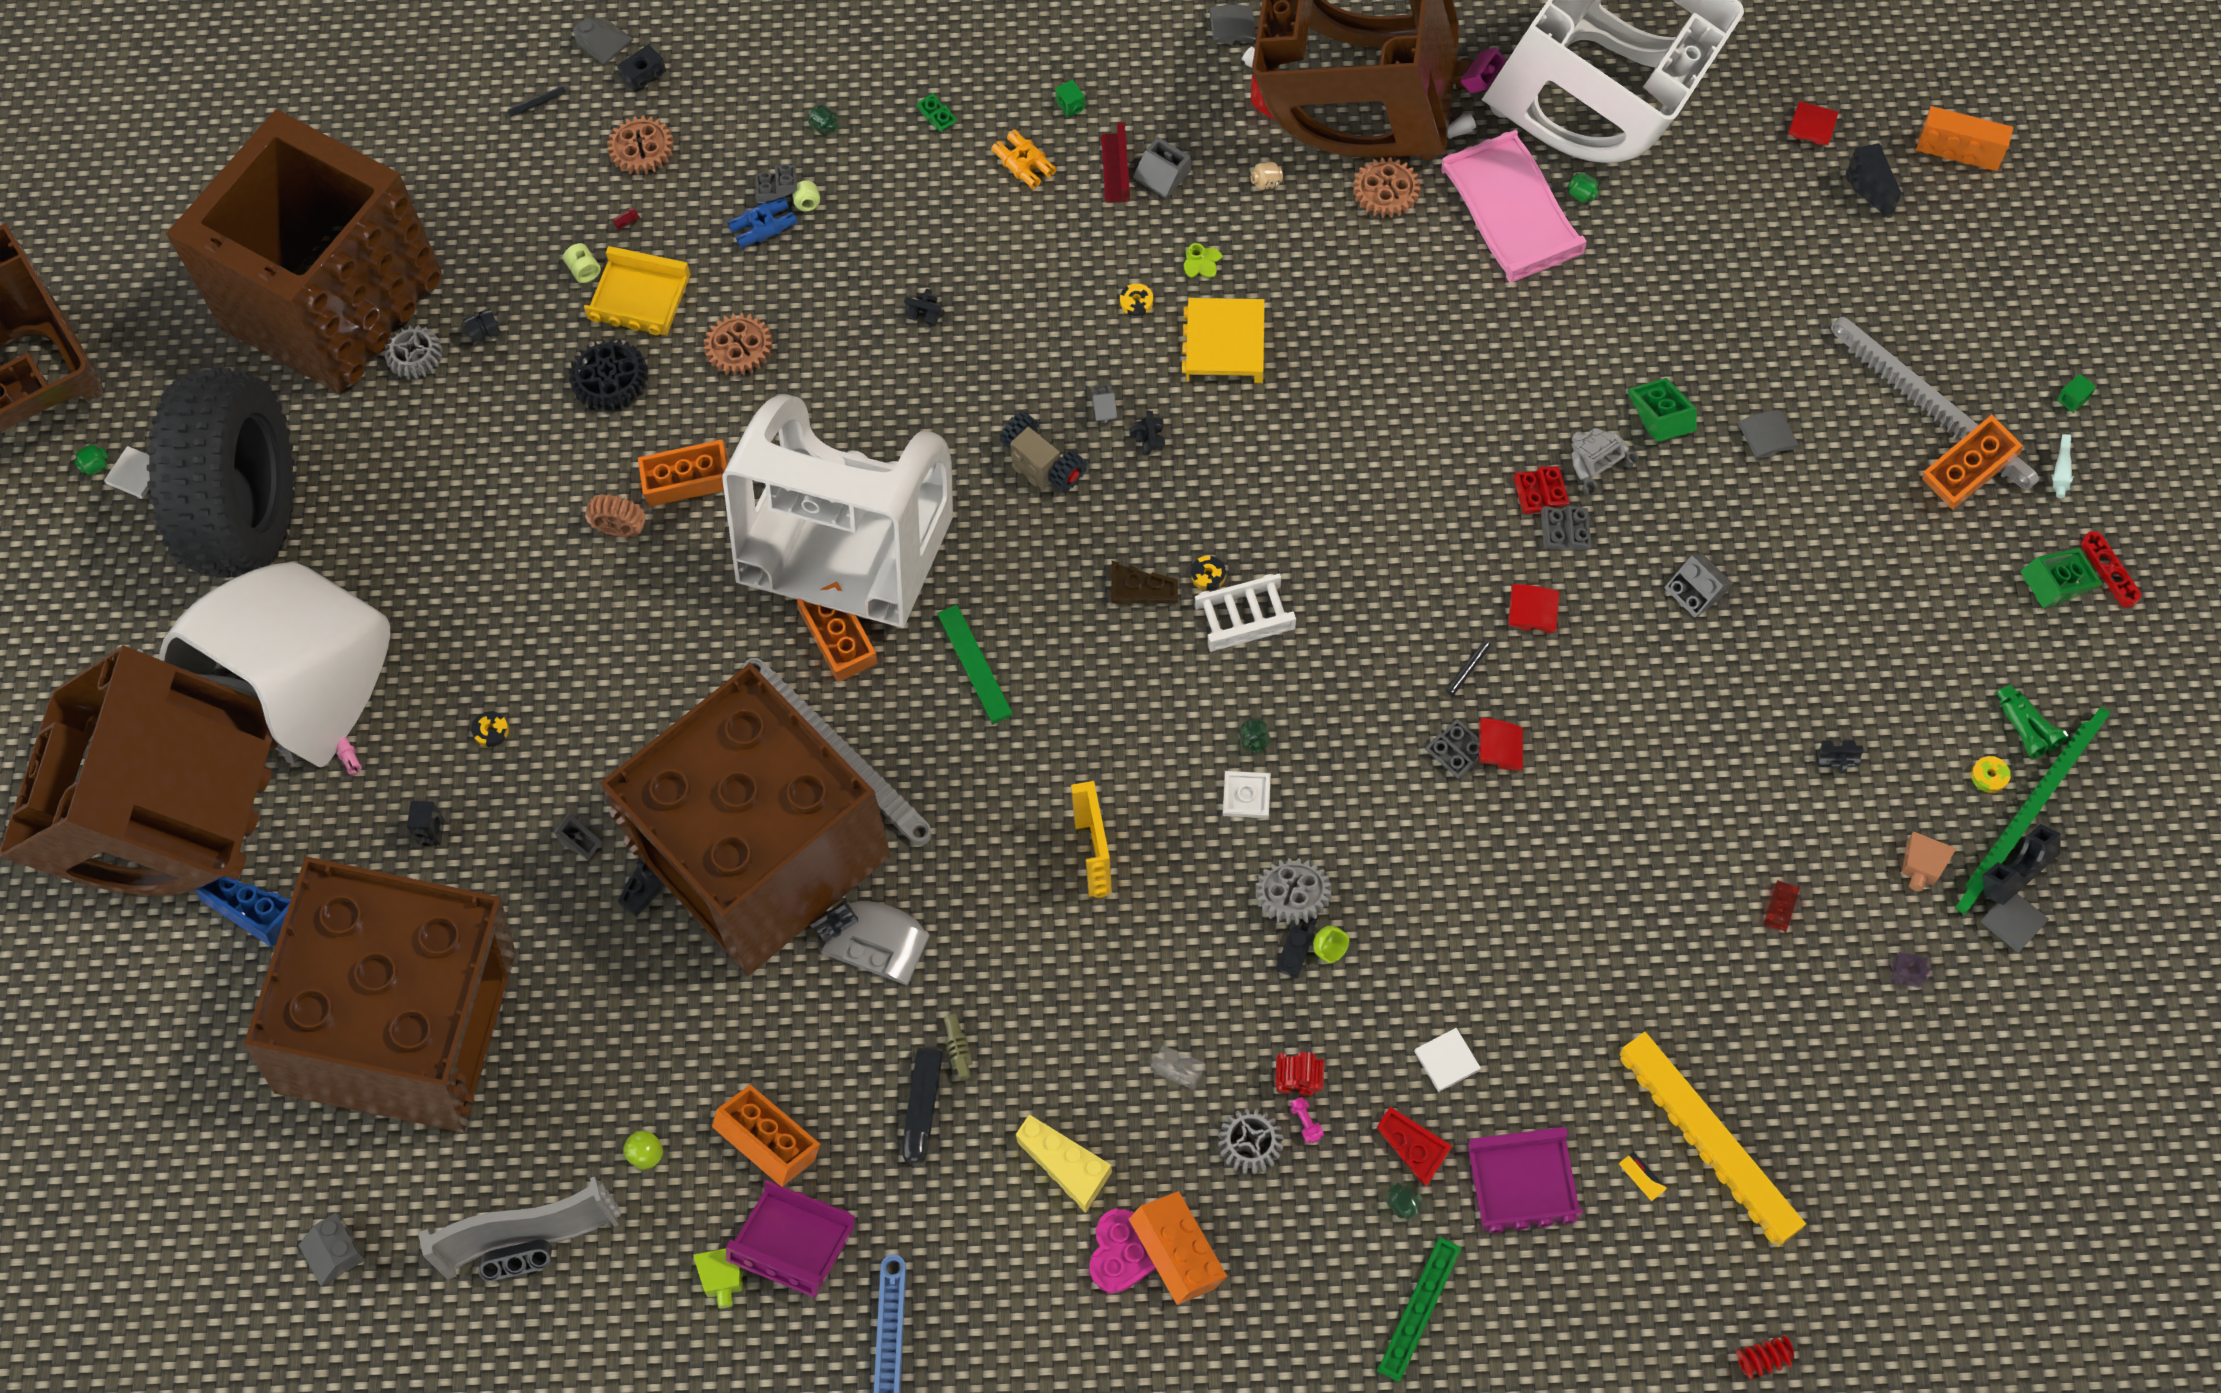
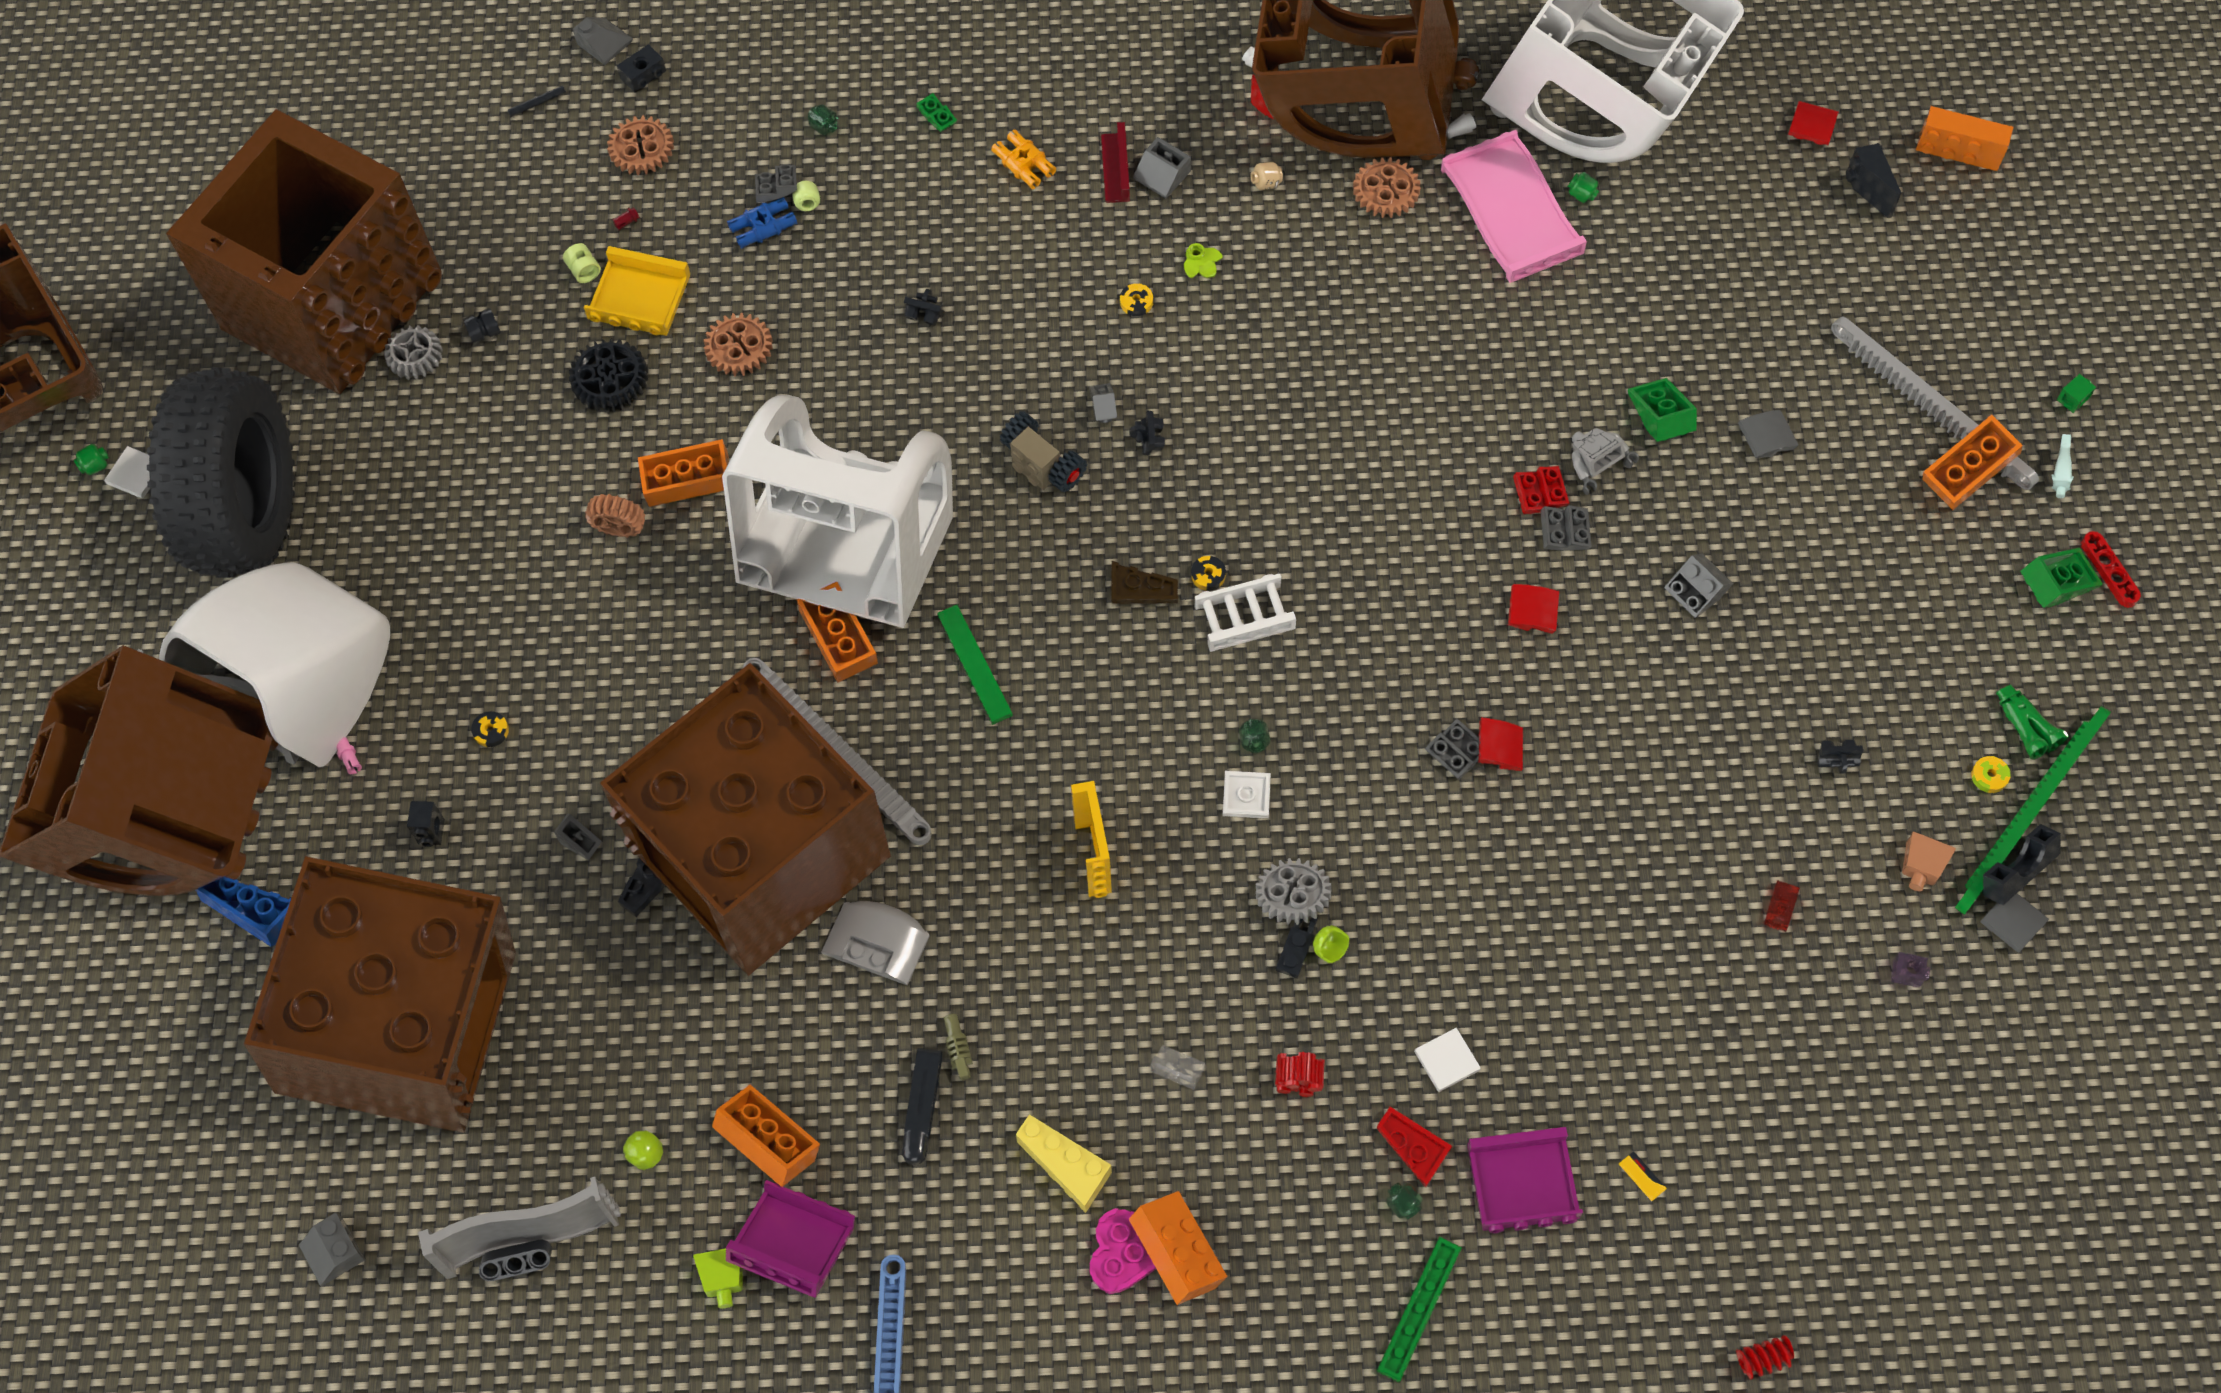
(834, 921): black hips -> none
(1070, 98): green brick -> none
(1224, 337): yellow panel -> none
(1232, 24): dark grey slope -> none
(1243, 1146): light grey gear -> none
(1312, 1131): dark pink bar -> none
(1468, 668): black bar -> none
(1483, 70): dark pink brick -> none
(1712, 1140): yellow brick -> none

